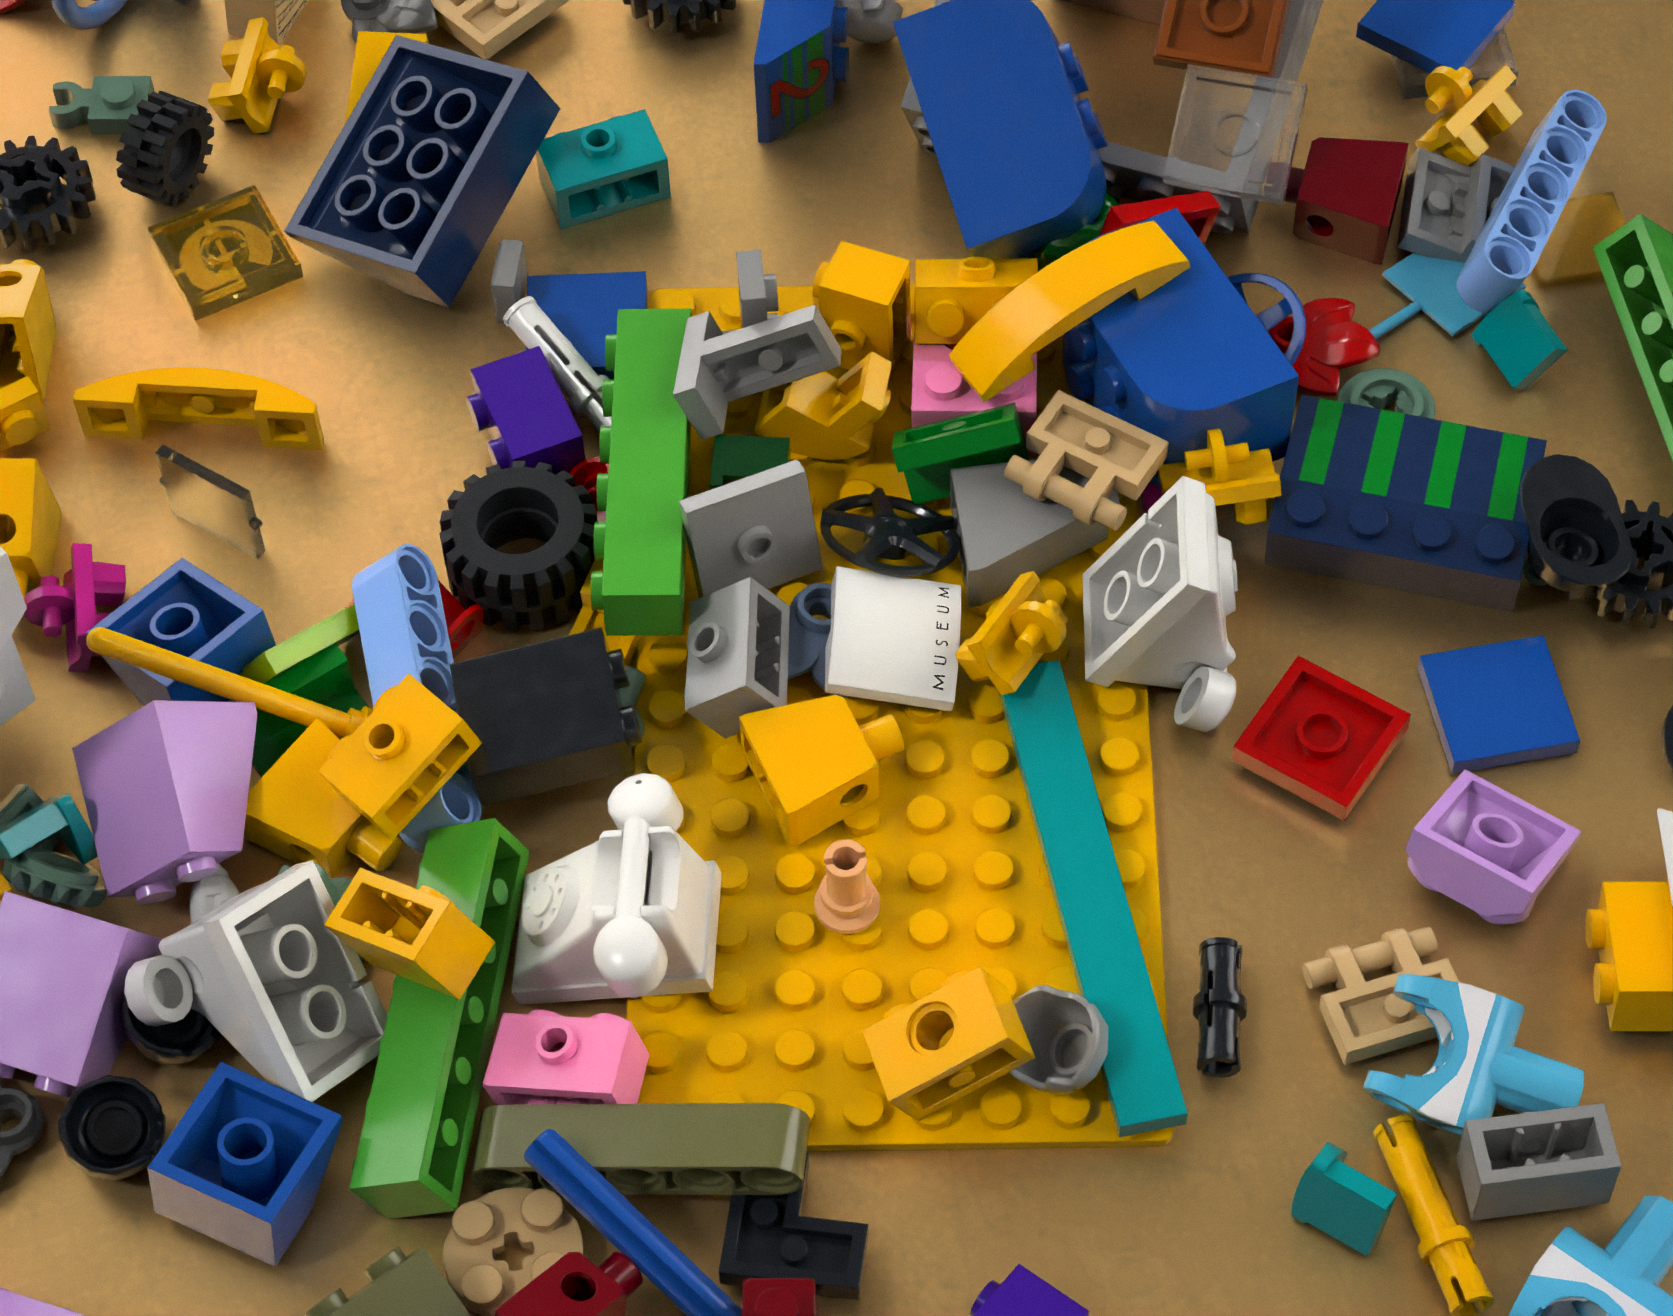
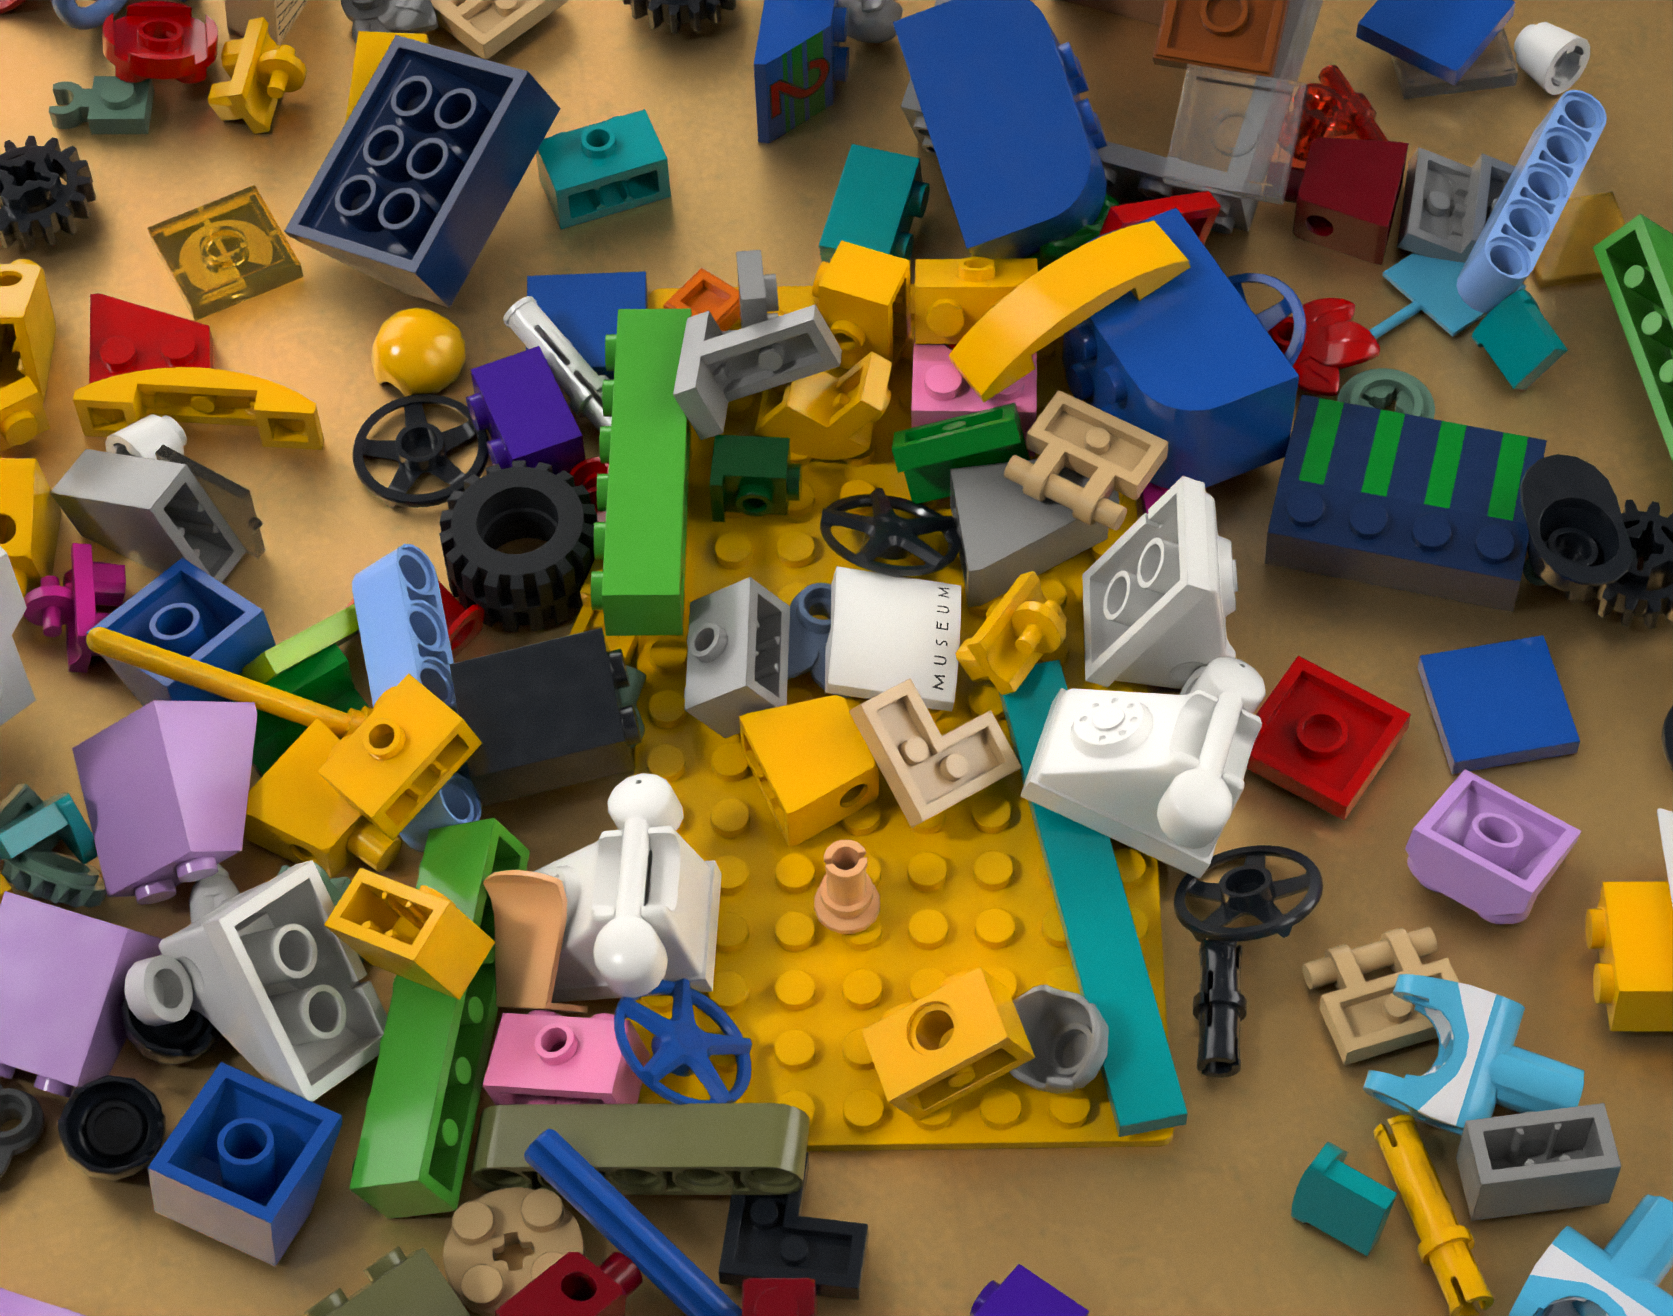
(141, 338): none -> red wing
(147, 436): none -> white hat
(147, 512): none -> light grey slope
(160, 43): none -> red plate
(165, 148): black tyre -> none
(418, 352): none -> yellow hair
(418, 450): none -> black wheel
(509, 276): light grey tile -> none
(528, 938): none -> light nougat piece
(682, 1046): none -> blue wheel
(708, 293): none -> orange tile
(752, 530): light grey plate -> none
(876, 203): none -> teal brick
(922, 765): none -> tan plate
(1152, 764): none -> white piece
(1230, 476): yellow hips -> none
(1249, 892): none -> black wheel
(1335, 111): none -> clear red piece
(1462, 104): yellow hips -> none
(1551, 56): none -> white hat

